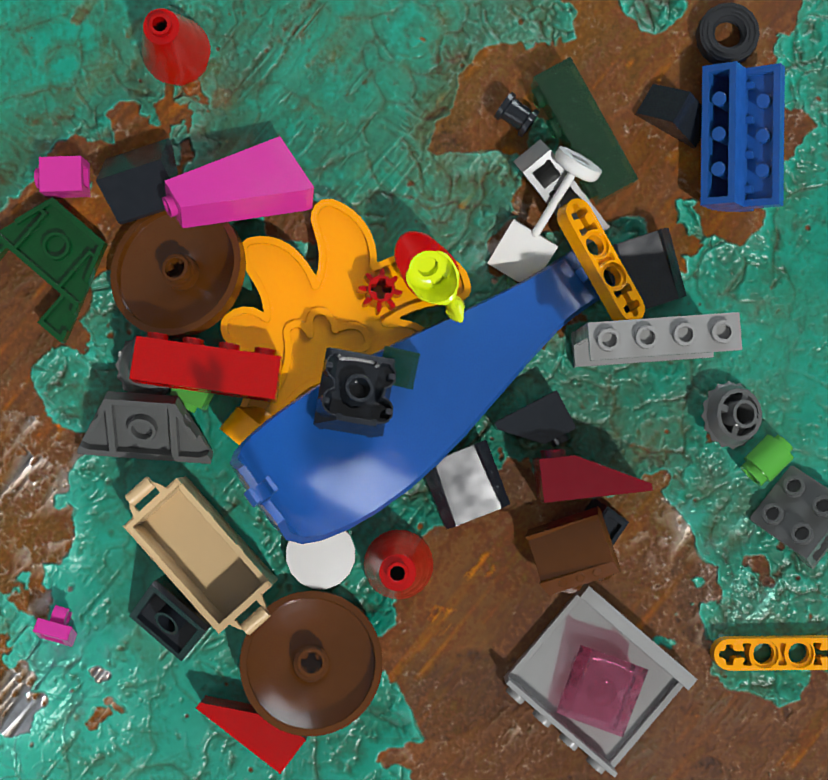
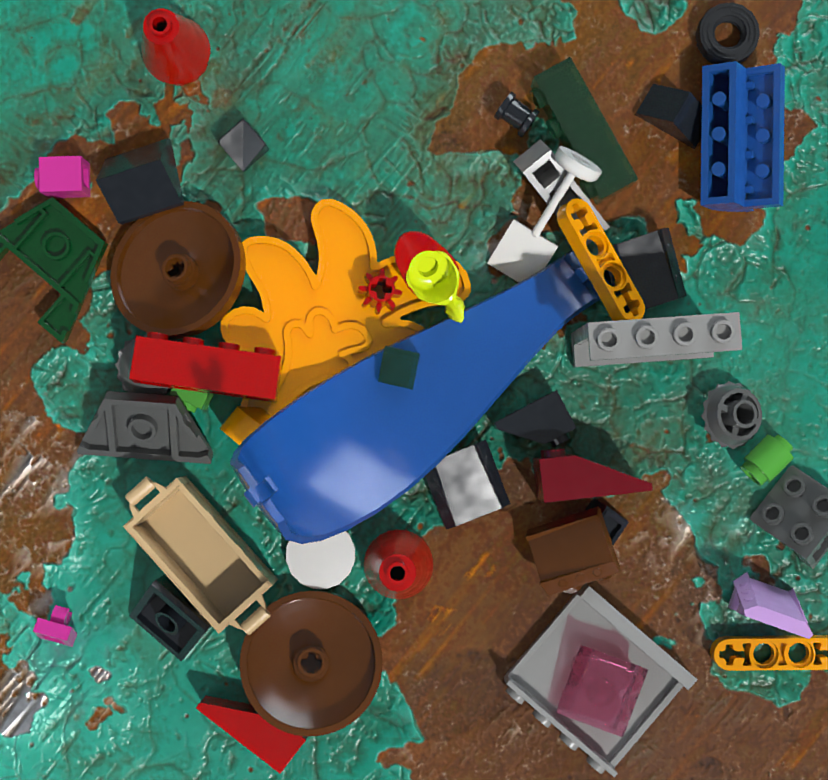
(240, 187): dark pink slope -> none
(243, 145): none -> black slope
(355, 393): black slope -> none
(769, 605): none -> lavender slope

